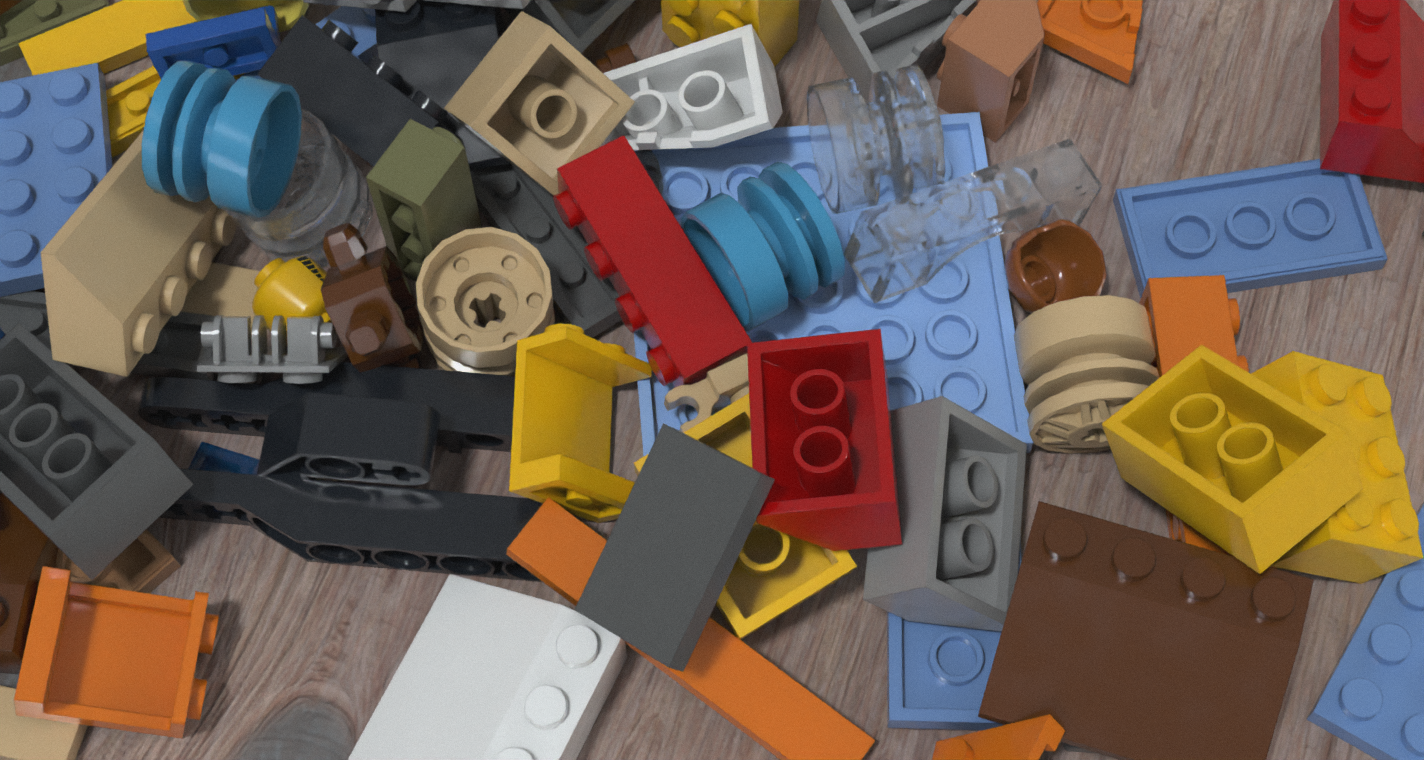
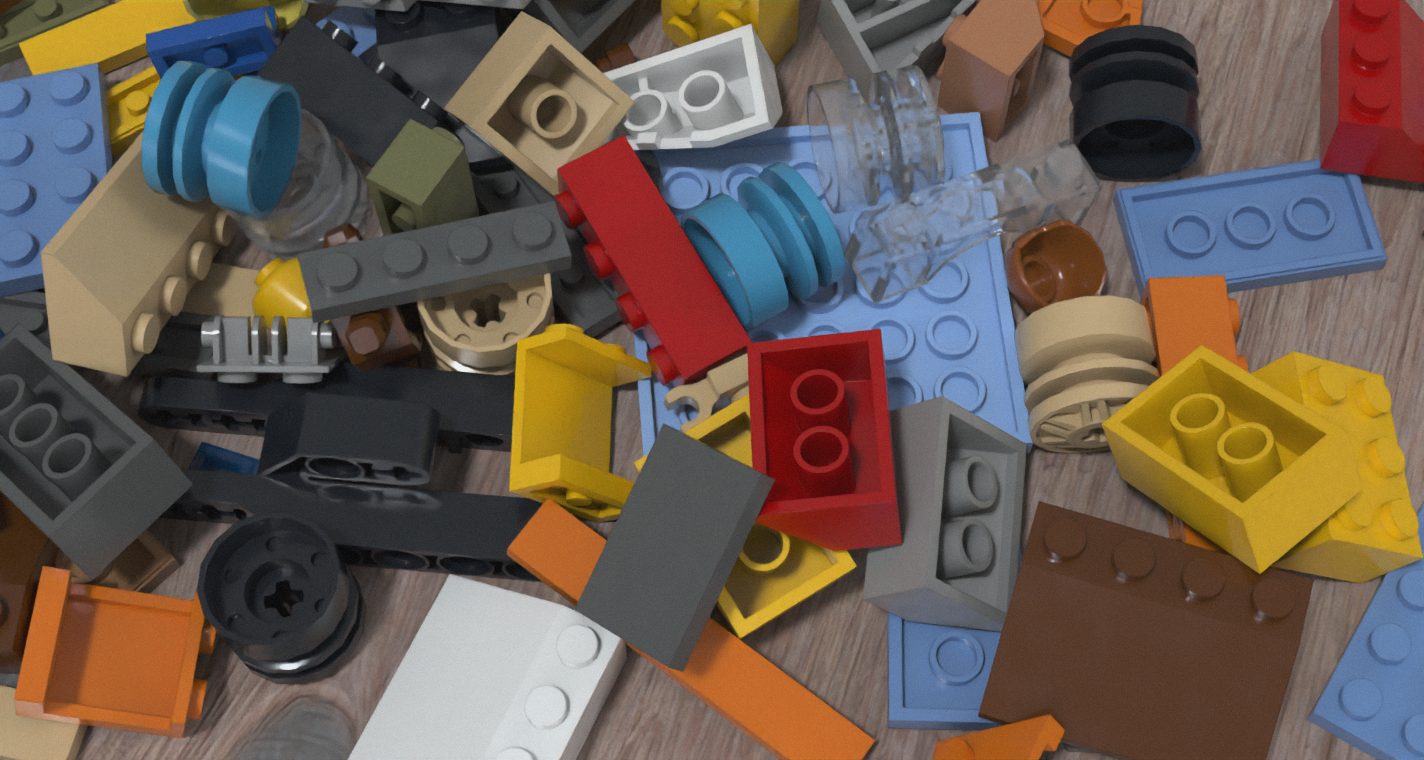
(282, 597): none -> black wheel
(434, 261): none -> dark grey plate
(1135, 103): none -> black wheel

